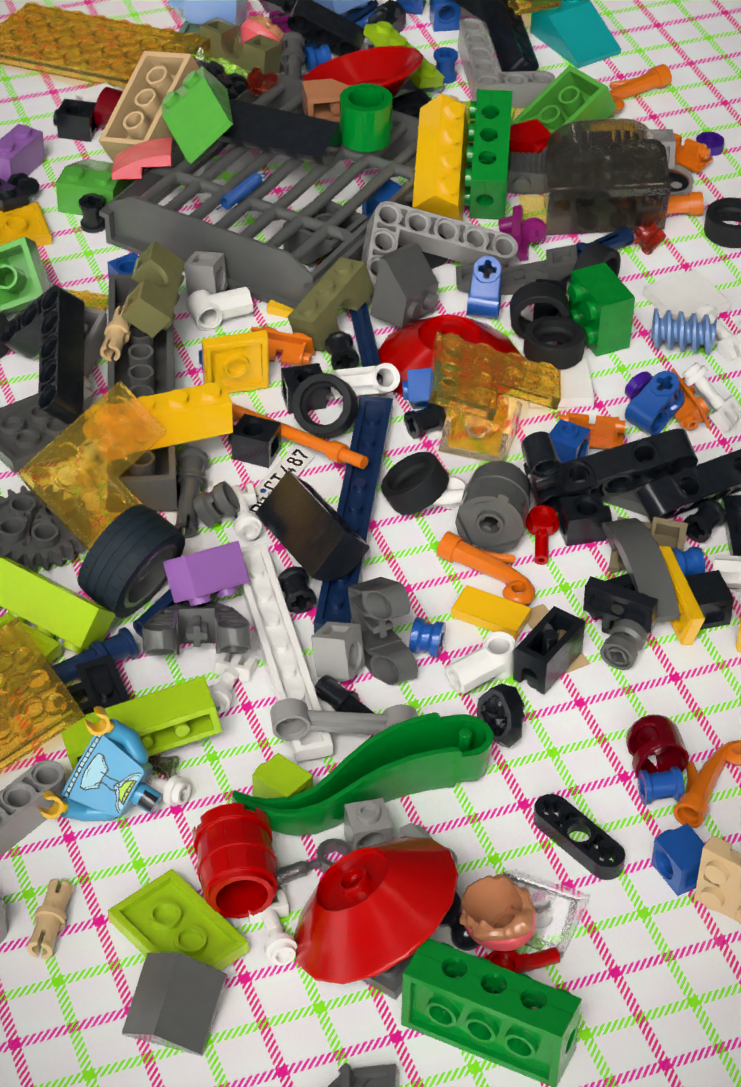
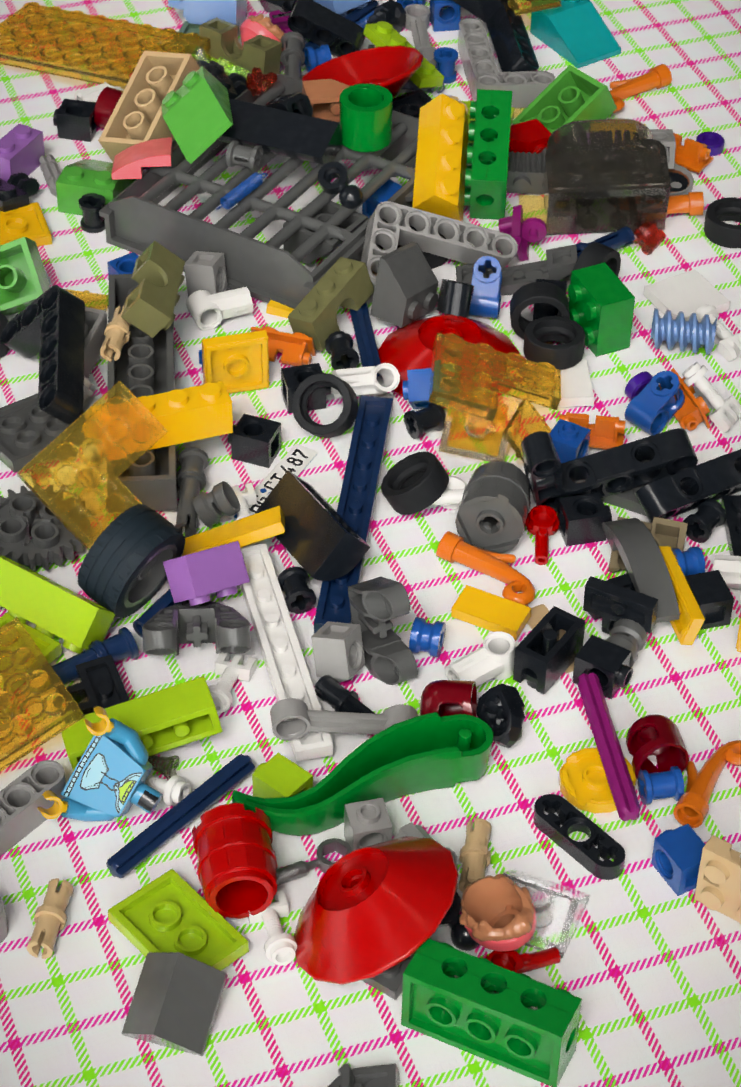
(50, 171): none -> light grey axle
(180, 816): none -> dark blue axle
(244, 156): none -> dark grey bush
(245, 530): none -> yellow tile
(293, 102): none -> black rock
(333, 450): orange bar -> none
(350, 195): none -> black plate
(418, 22): none -> light grey piece
(449, 698): none -> dark red helmet
(455, 298): none -> black beam
(475, 852): none -> tan pin
(523, 423): none -> clear yellow piece
(585, 782): none -> yellow tile
(607, 661): none -> black brick
(609, 747): none -> magenta axle

